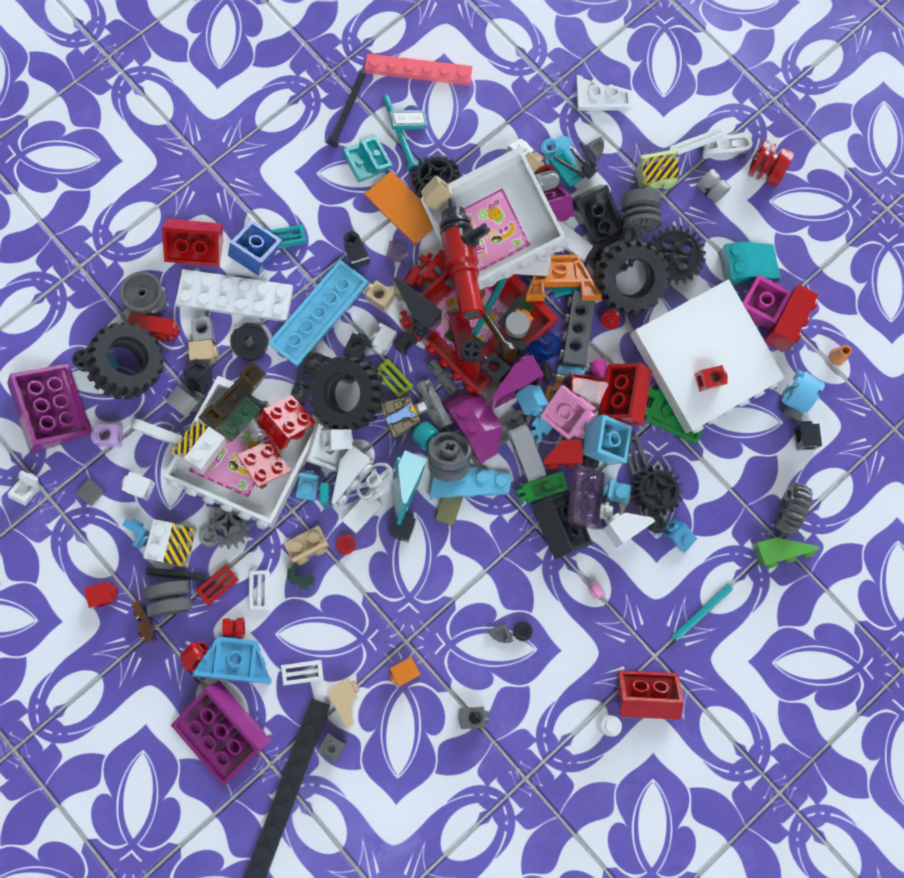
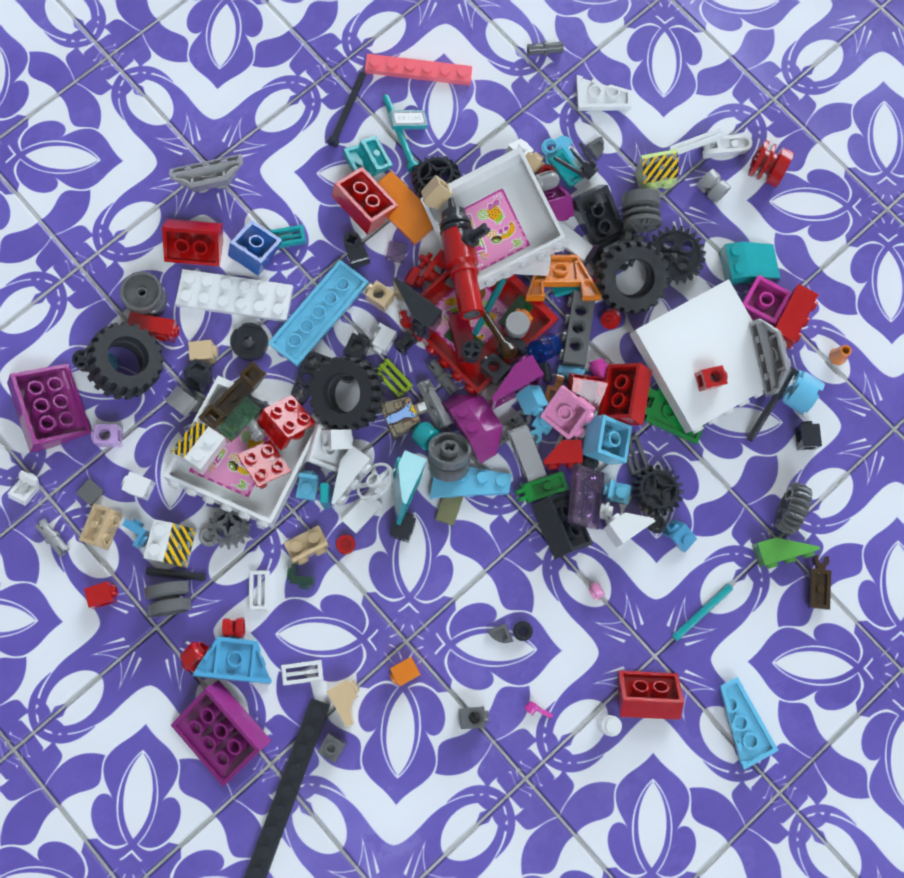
(52, 537): none -> light grey pin
(101, 526): none -> tan bracket
(147, 627): reddish brown slope -> none
(155, 432): white beam -> none
(200, 322): light grey brick -> none
(204, 596): red tile -> none
(207, 174): none -> light grey wedge
(364, 200): none -> red slope
(532, 707): none -> dark pink hand
(545, 48): none -> dark grey pin
(747, 728): none -> medium azure wing
(769, 407): none -> black bar
(771, 355): none -> light grey wedge
(792, 414): dark grey tile -> none
(819, 584): none -> dark brown plate

